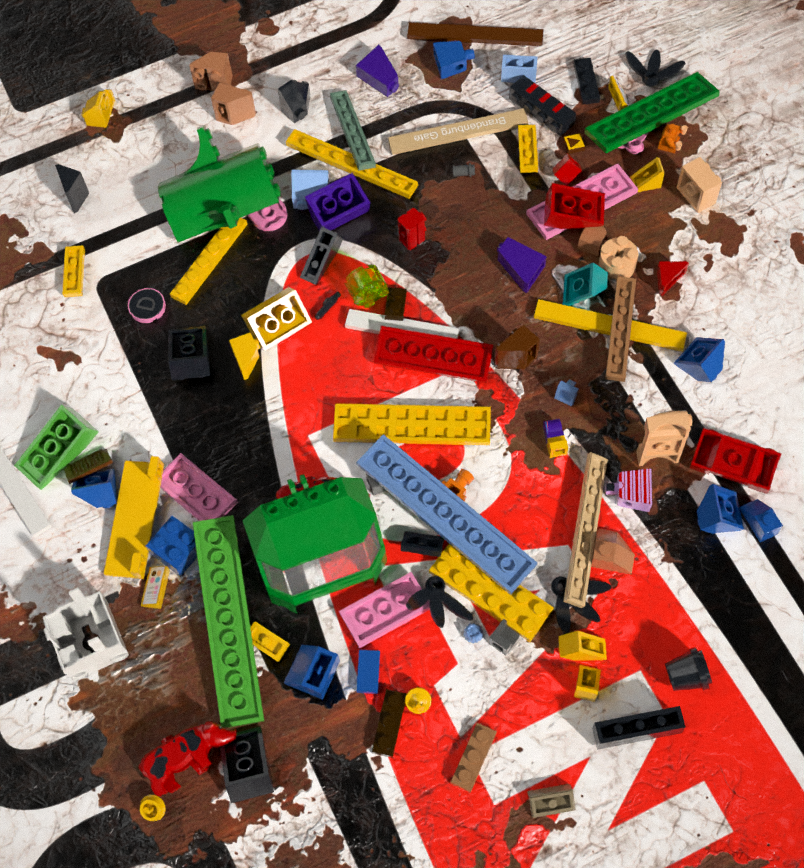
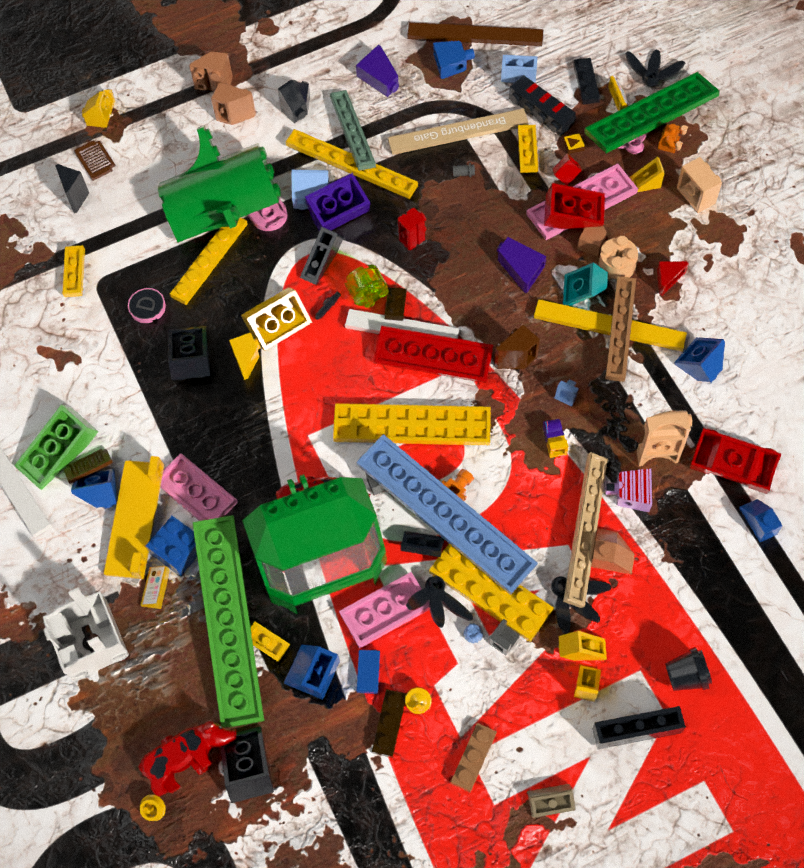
(95, 159): none -> reddish brown window
(719, 511): blue slope -> none

